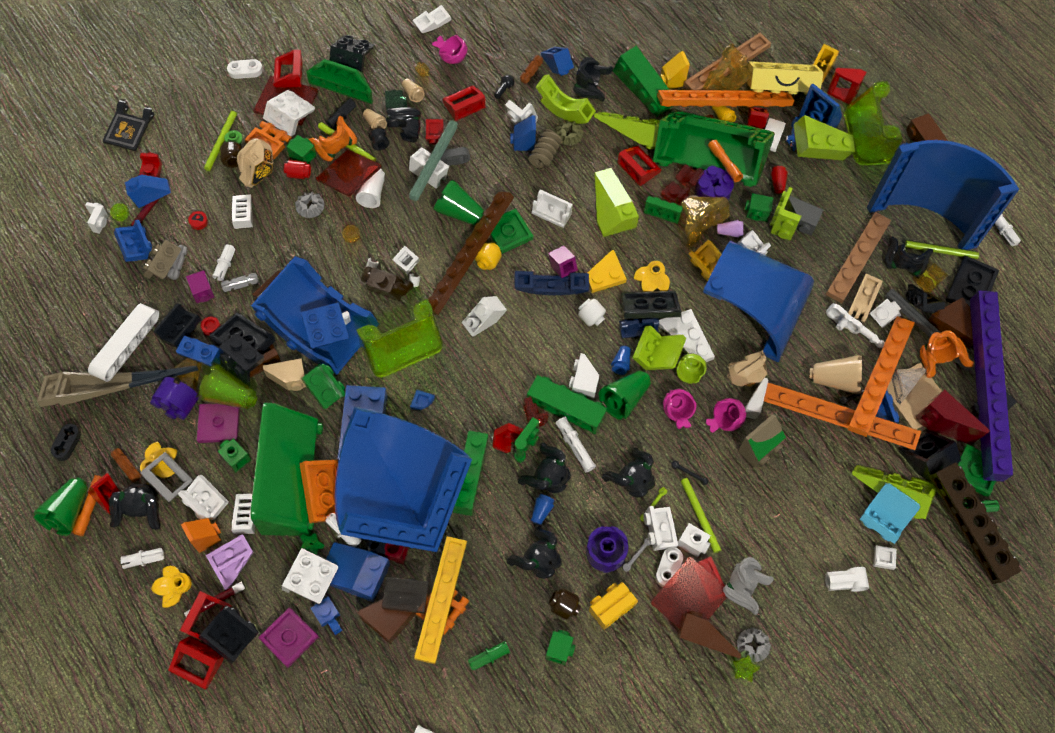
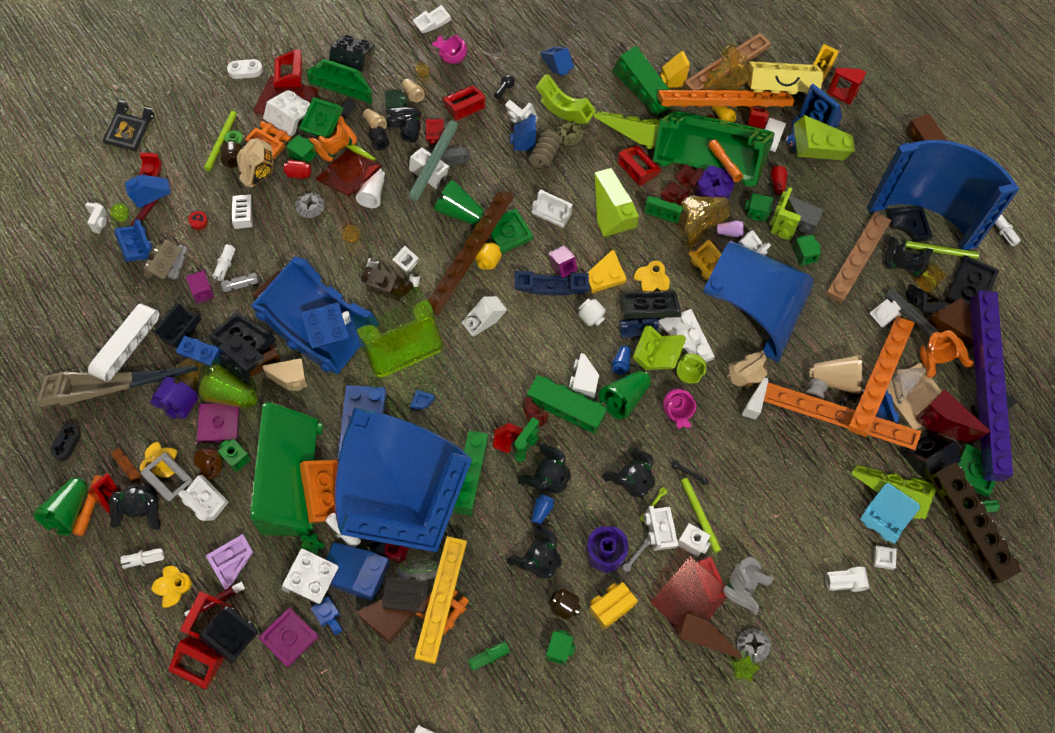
(202, 533): orange slope -> none
(209, 325): red tile -> none
(209, 462): none -> reddish brown hair
(242, 528): white slope -> none
(321, 118): none -> green plate
(323, 385): green bracket -> none
(419, 568): none -> clear tile
(531, 69): dark orange axle -> none
(577, 447): white pin -> none
(588, 78): black hair -> none
(668, 565): white plate -> none
(728, 415): dark pink hat -> none
(763, 442): dark tan slope -> none
(806, 250): none -> green brick
(816, 388): none -> light grey wheel
(843, 320): white piece -> none
(865, 297): tan hinge -> none
(873, 139): clear neon green windscreen -> none
(911, 221): none -> black tile

